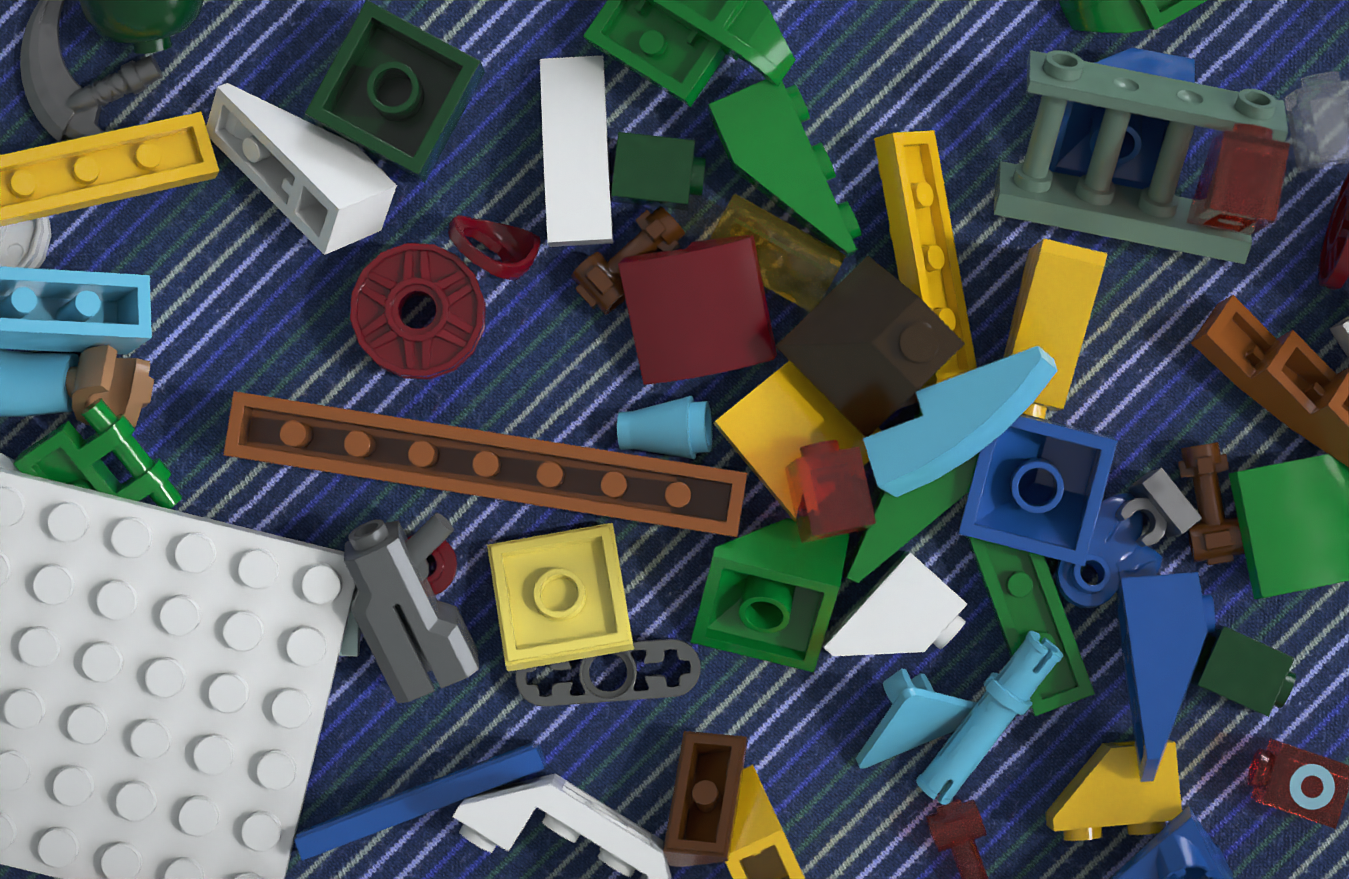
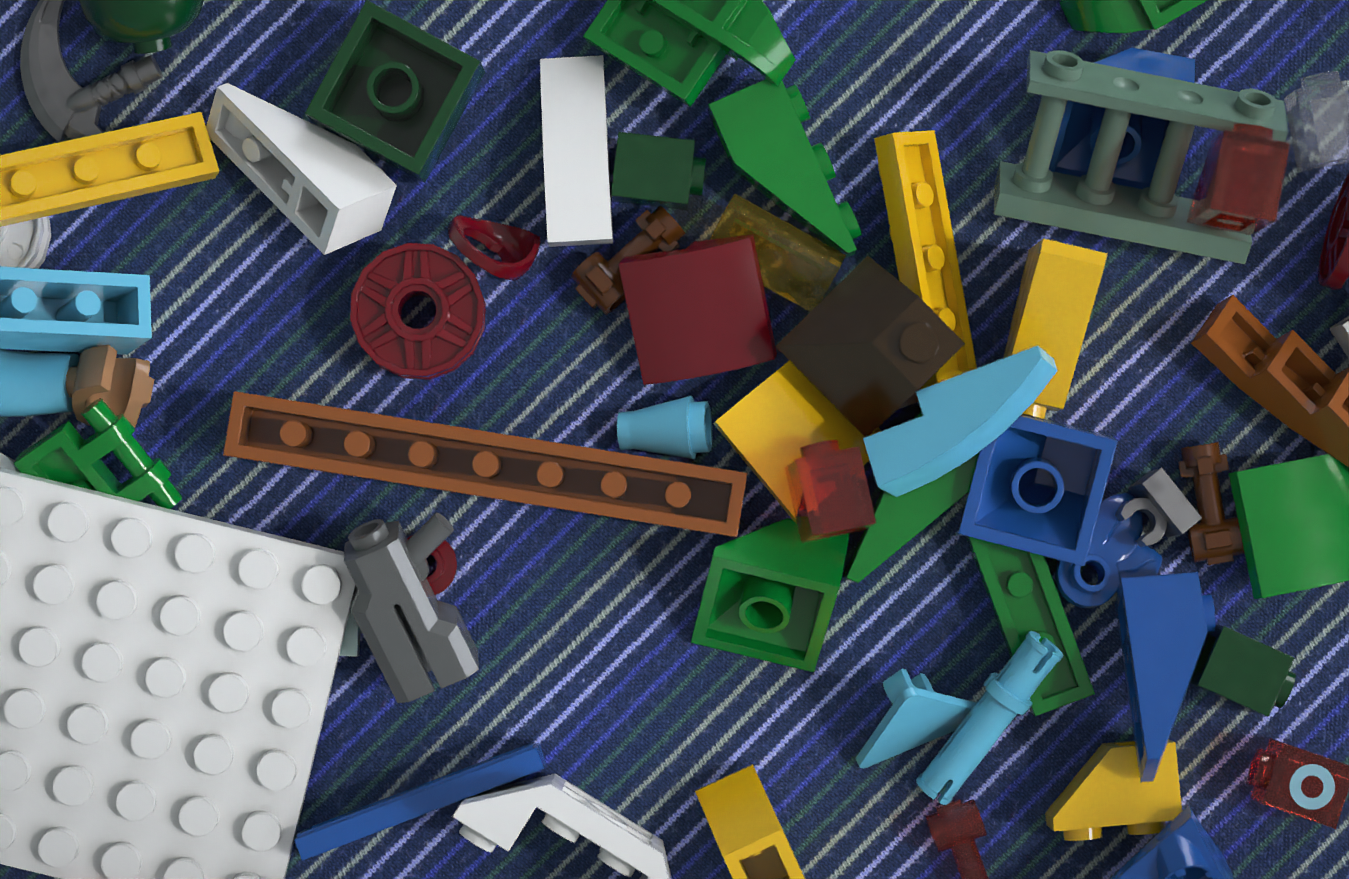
(560, 597): light yellow plate -> none
(657, 683): dark grey beam -> none
(705, 799): reddish brown slope -> none
(900, 614): white slope -> none

